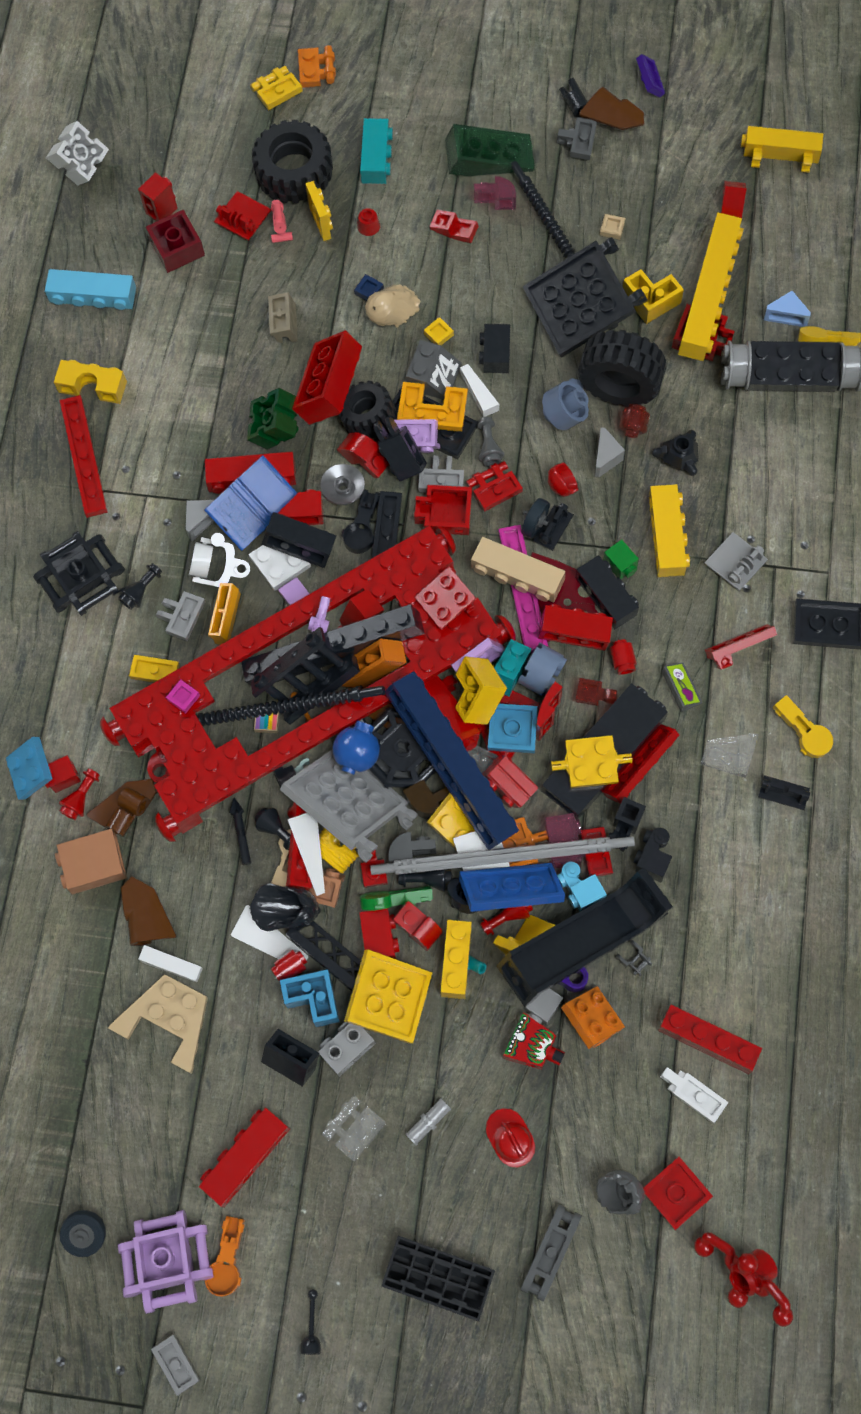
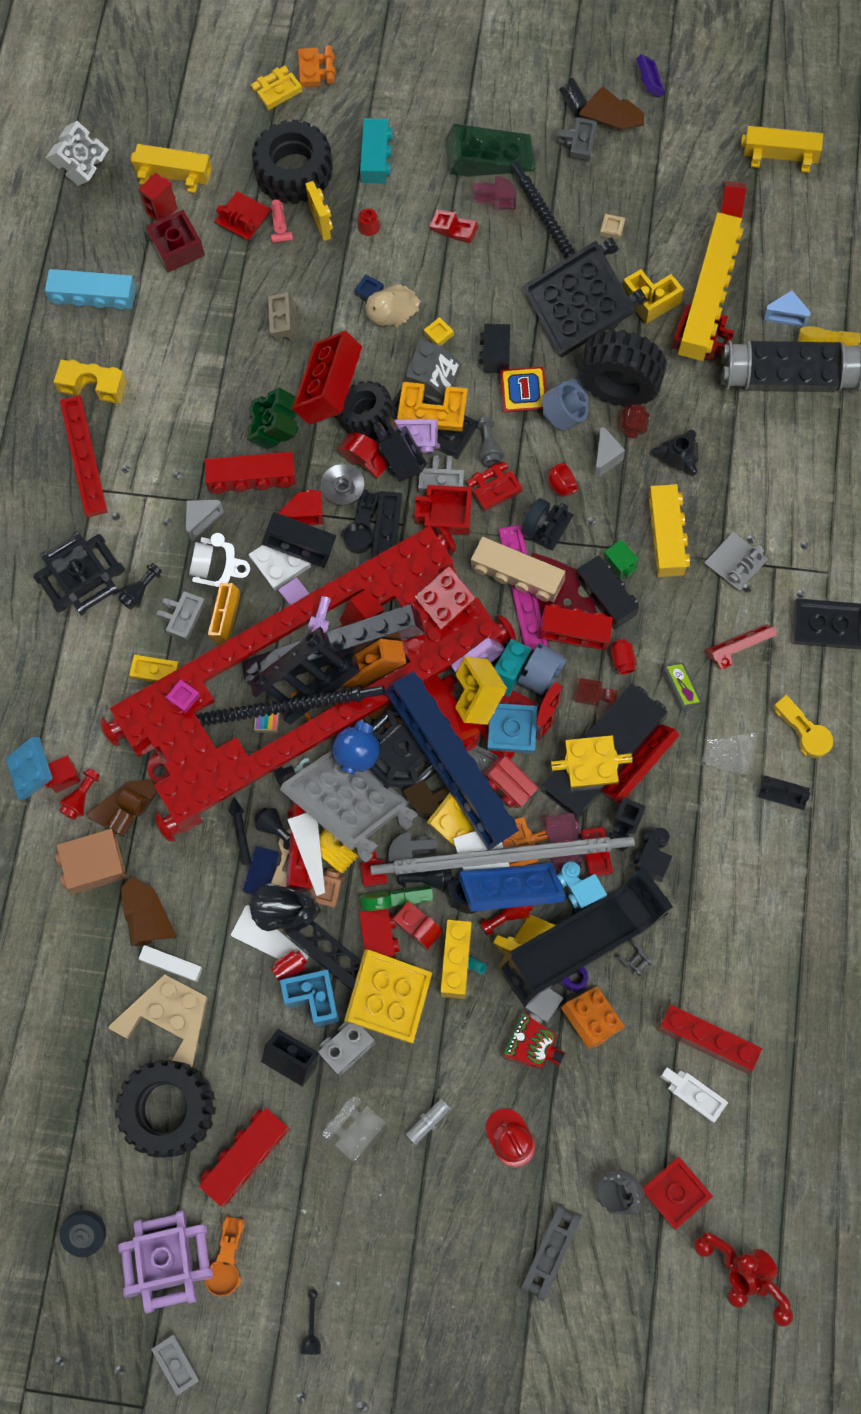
(134, 1099): none -> black tyre
(172, 164): none -> yellow brick
(250, 502): piece -> none
(260, 870): none -> clear blue tile
(438, 1278): black piece -> none
(483, 398): white piece -> none
(523, 389): none -> slope

